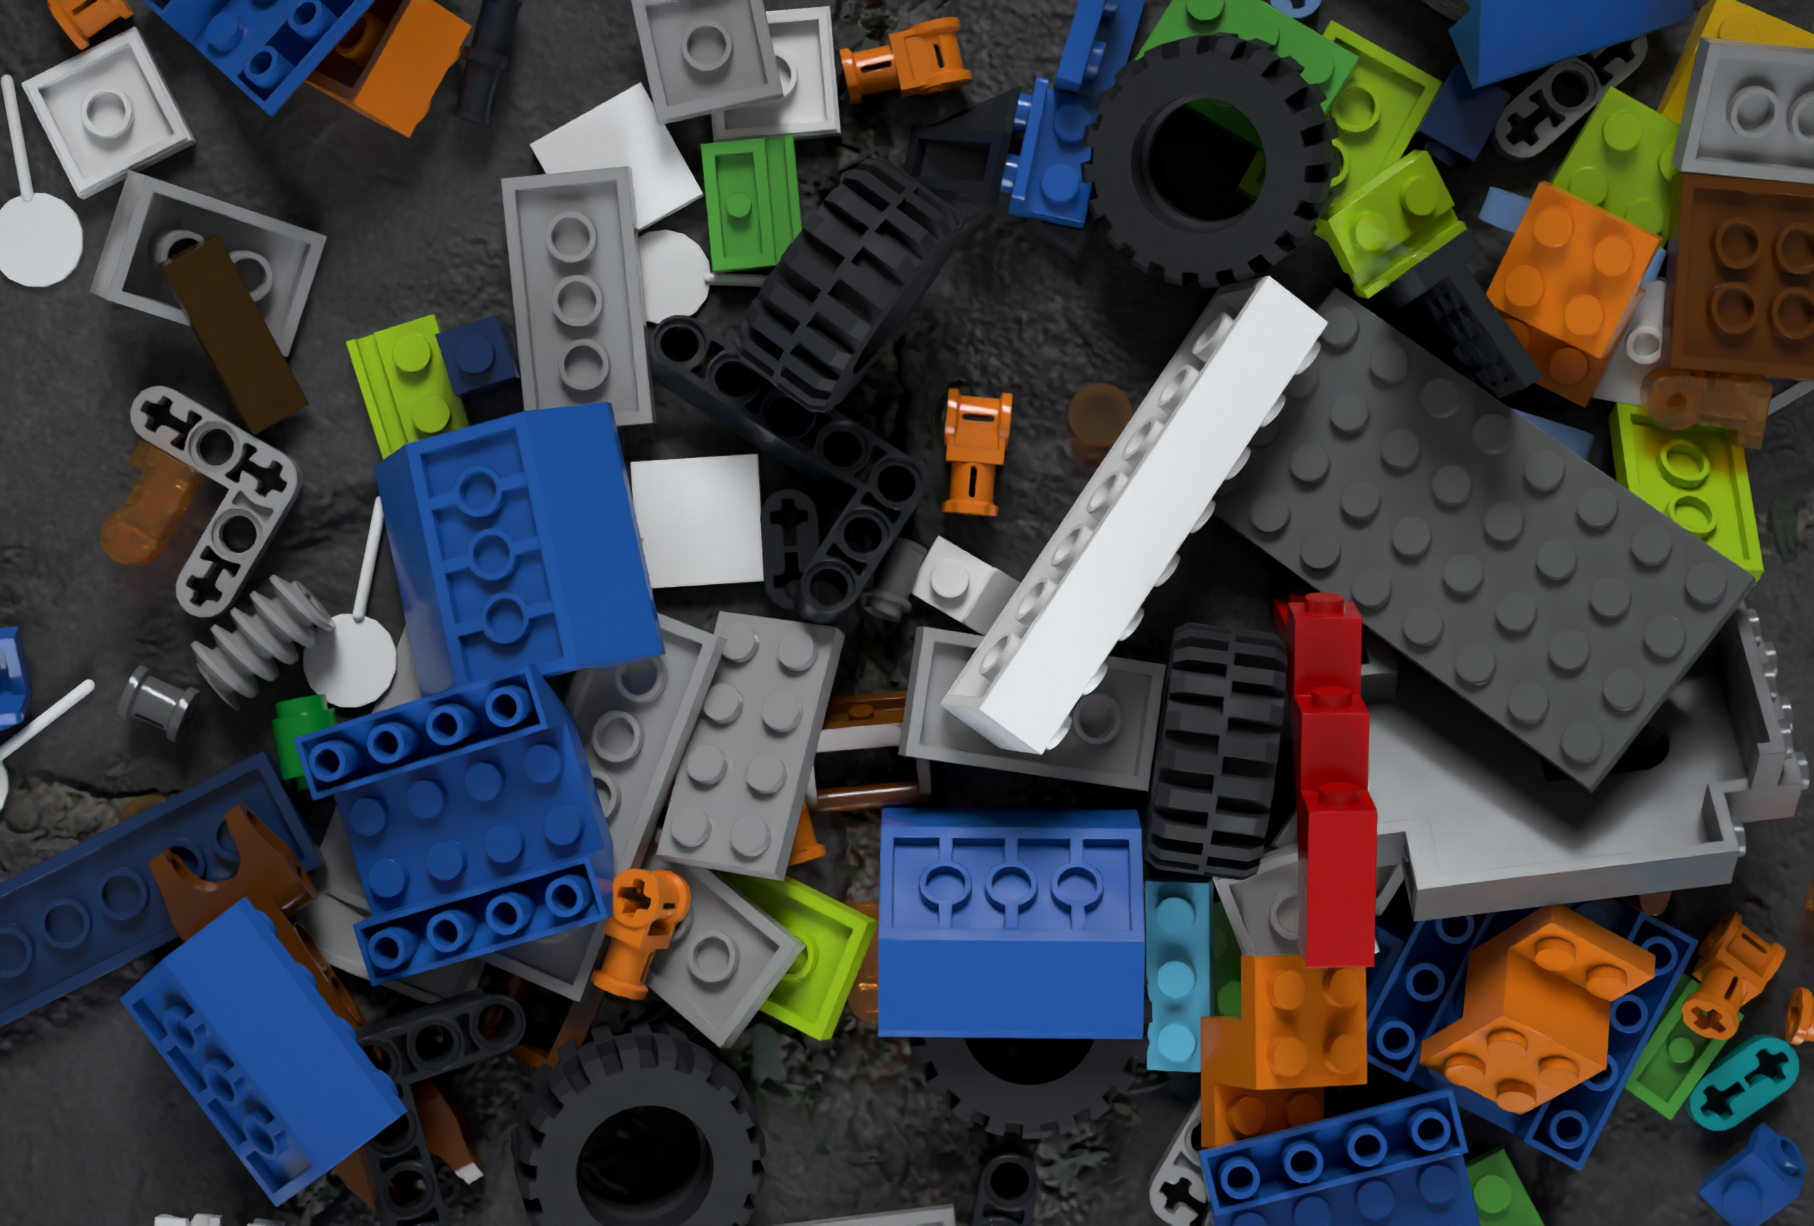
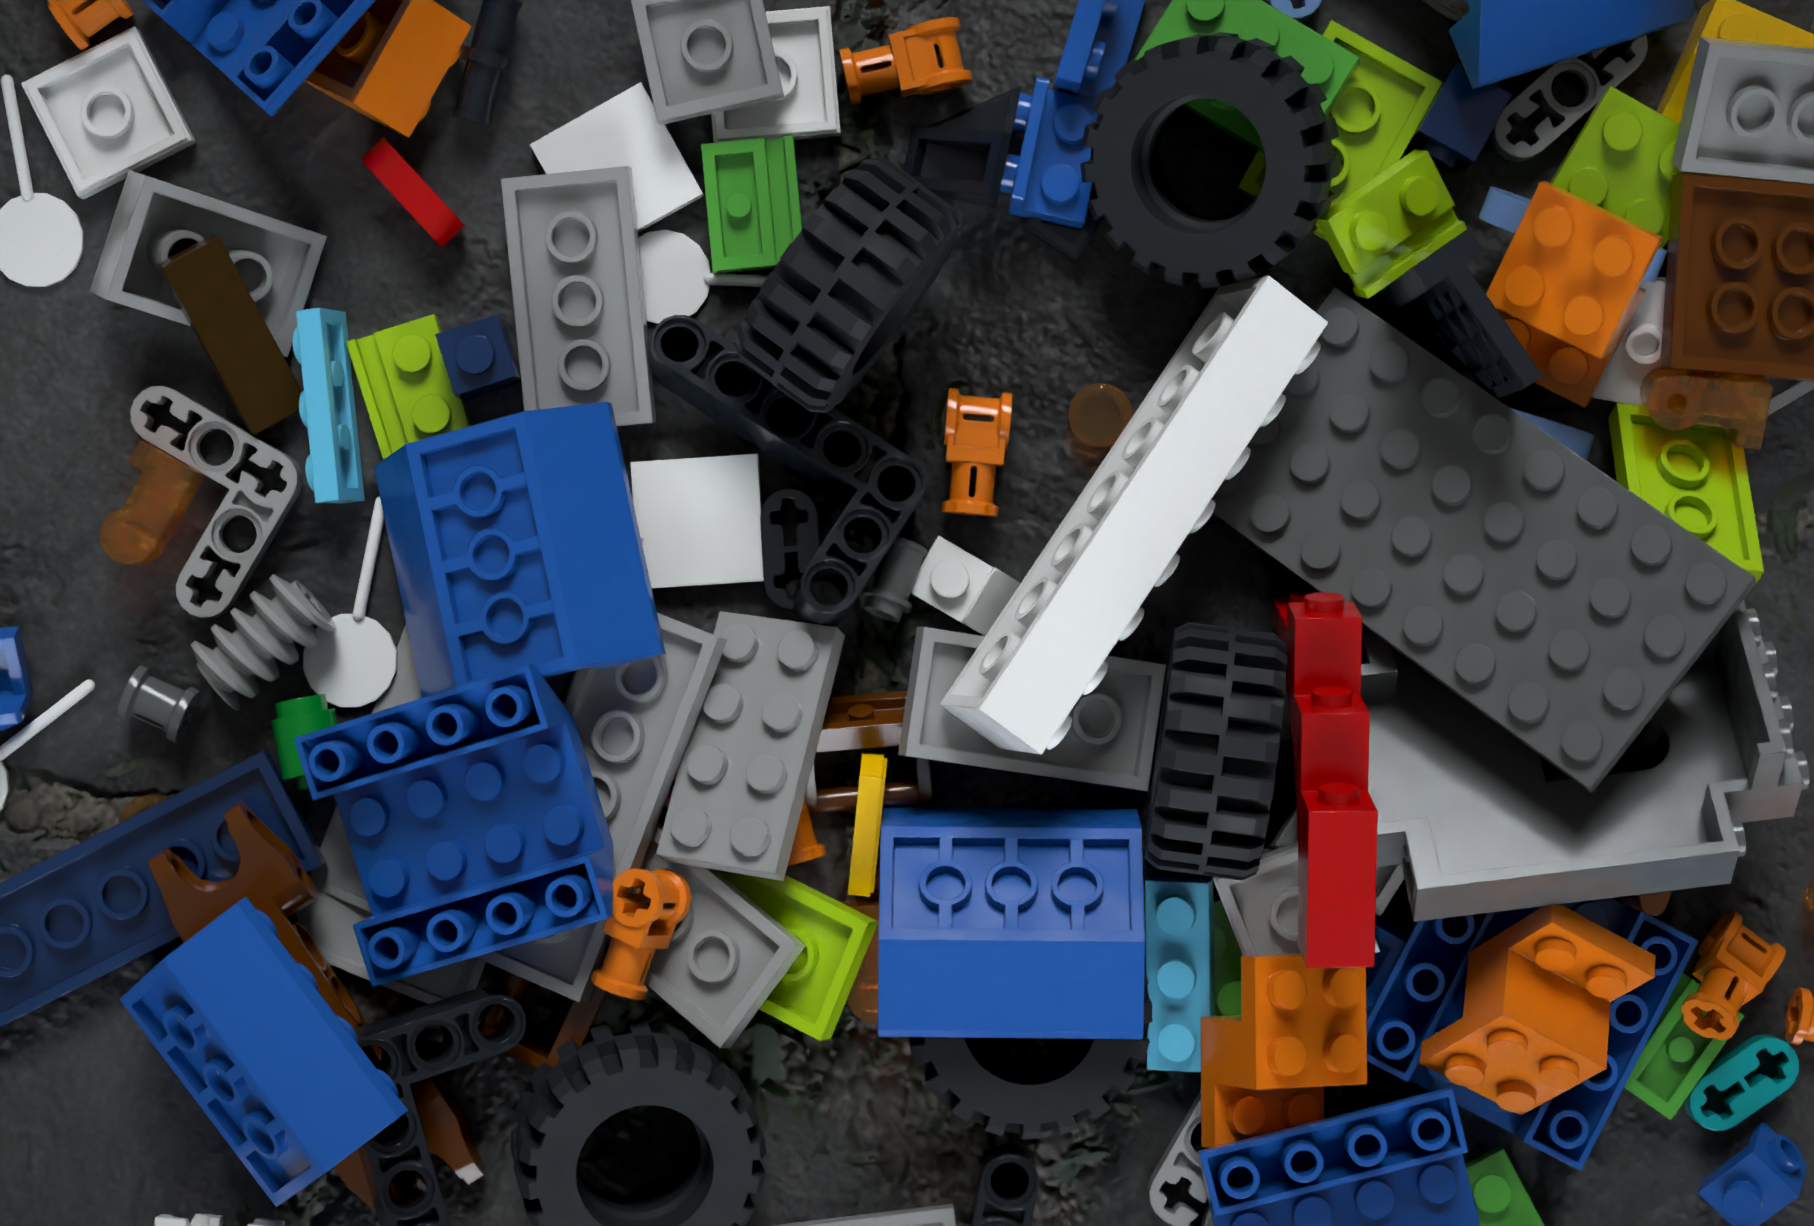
(328, 406): none -> medium azure plate
(412, 192): none -> red beam
(867, 824): none -> yellow tile

